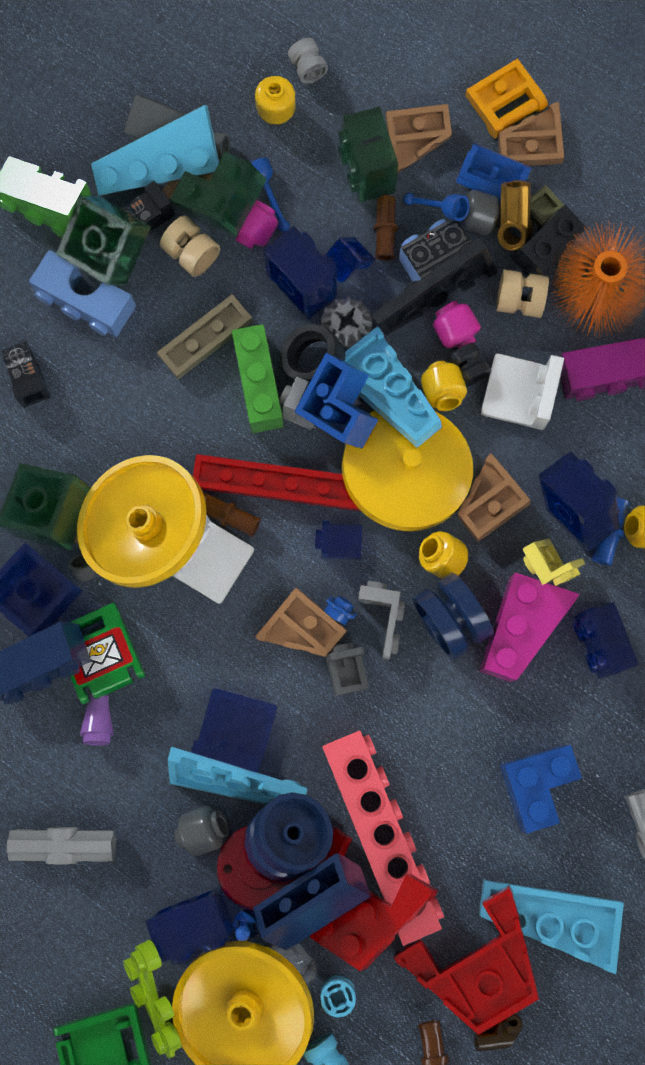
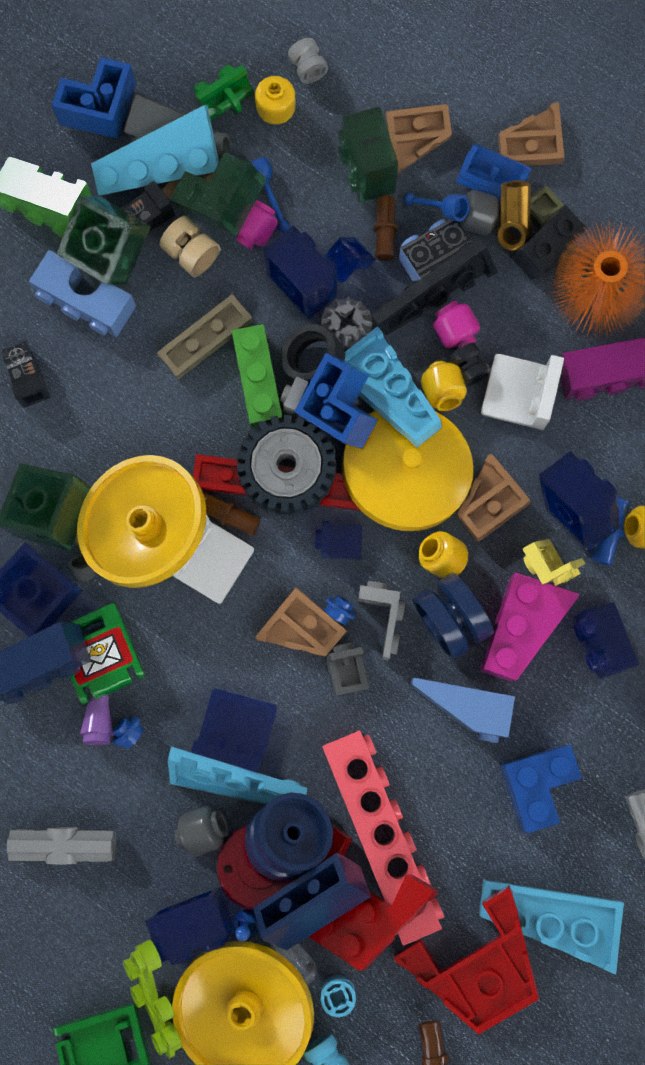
(98, 106): none -> blue brick
(127, 732): none -> blue plate
(225, 92): none -> green hips
(283, 440): none -> wheel
(473, 708): none -> medium blue slope
(501, 89): light orange plate -> none
(501, 1036): dark brown arm -> none
(511, 291): tan wheel -> none

